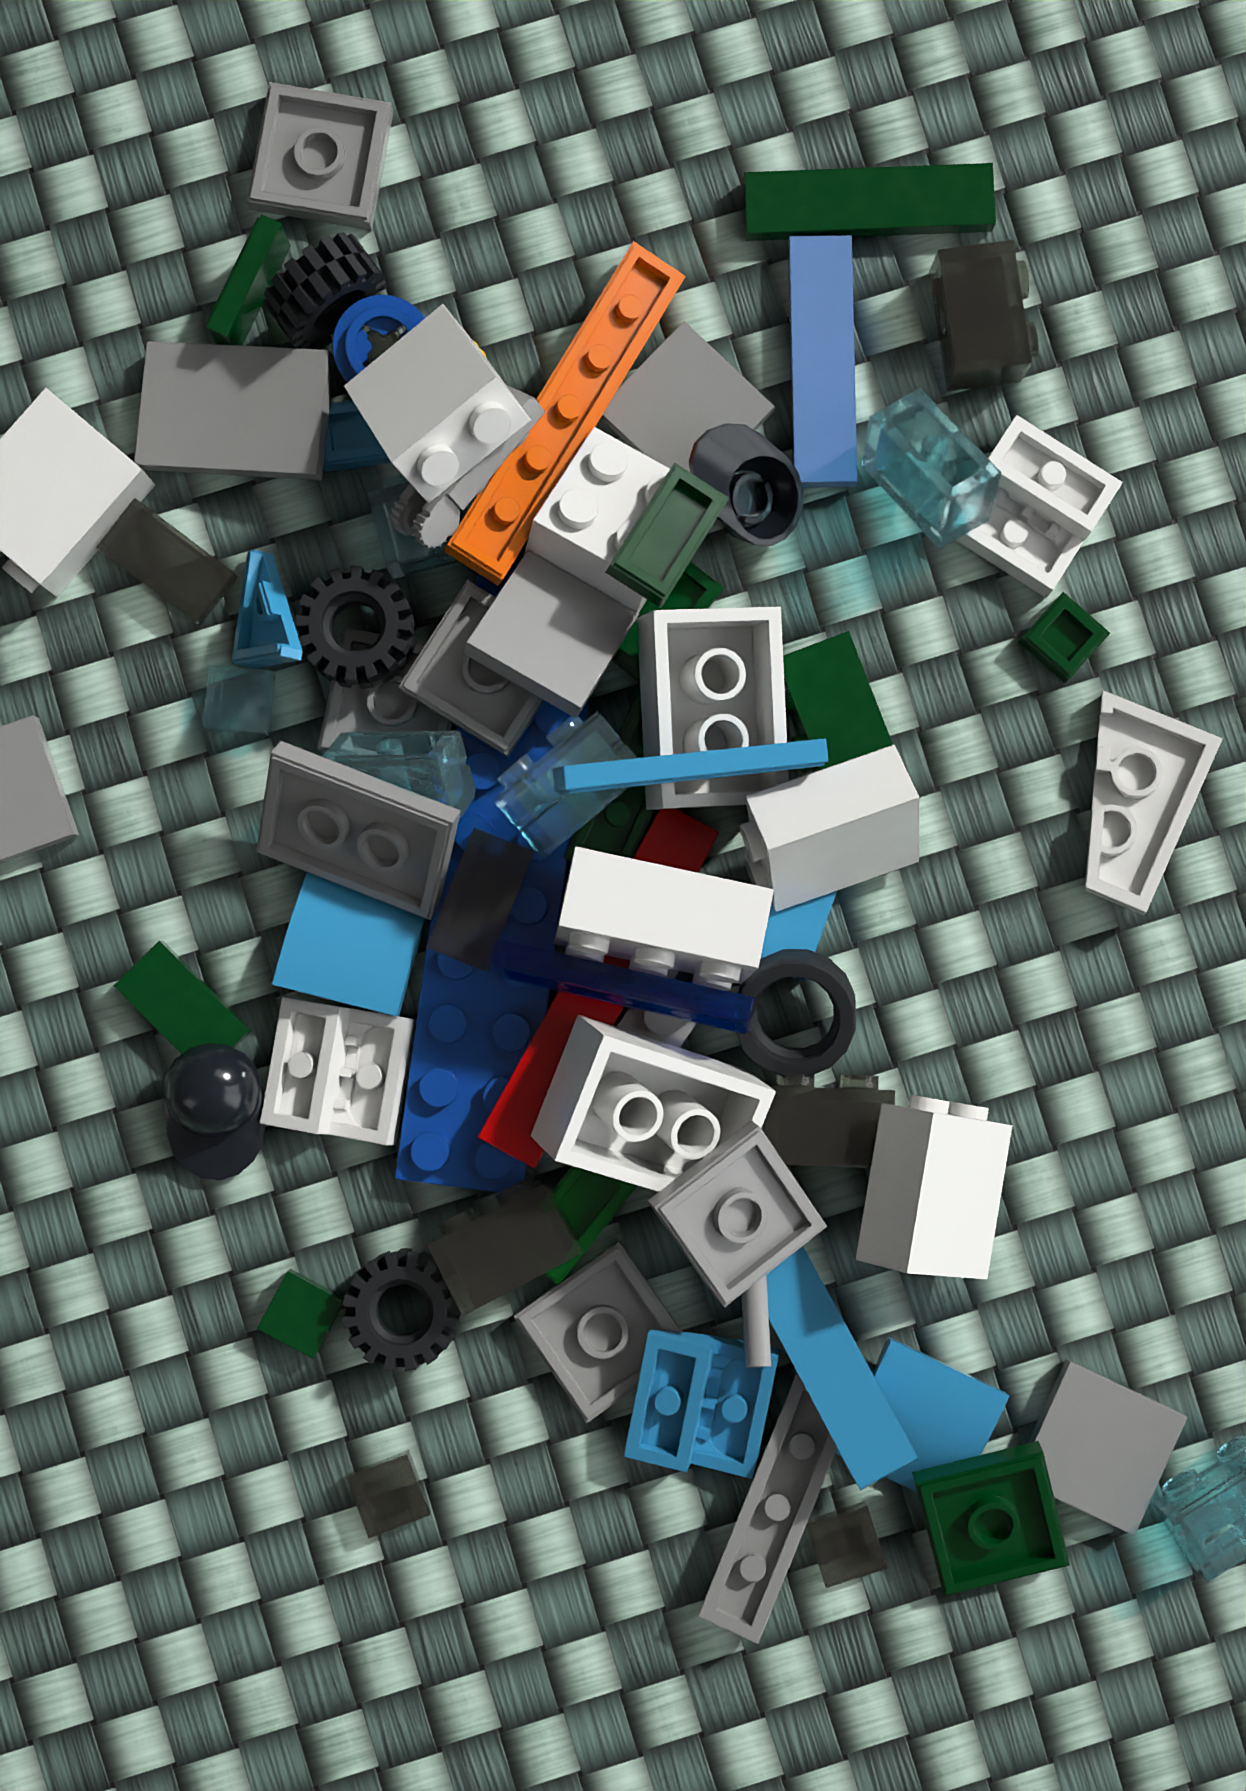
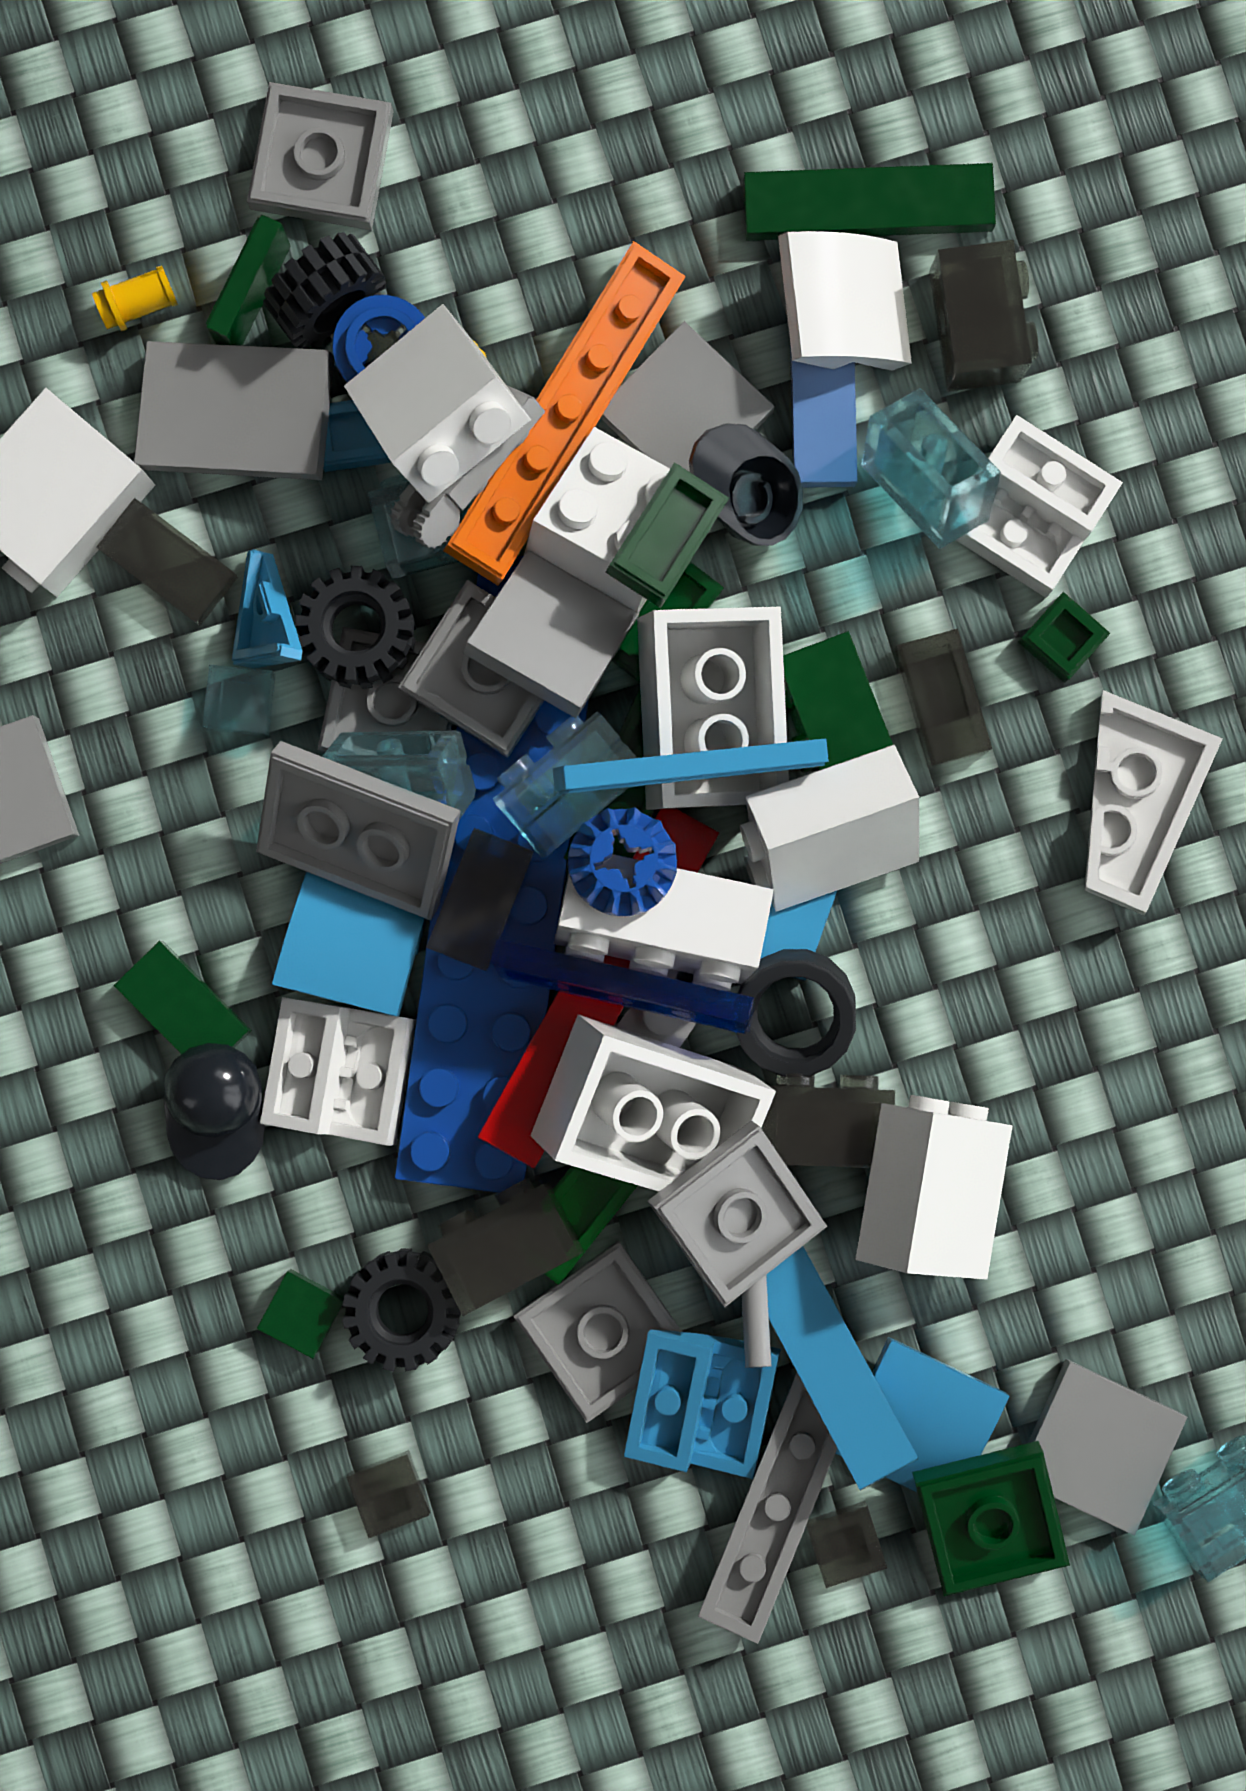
(134, 298): none -> yellow pin
(608, 889): none -> blue gear
(844, 300): none -> white slope
(943, 698): none -> clear smoke tile

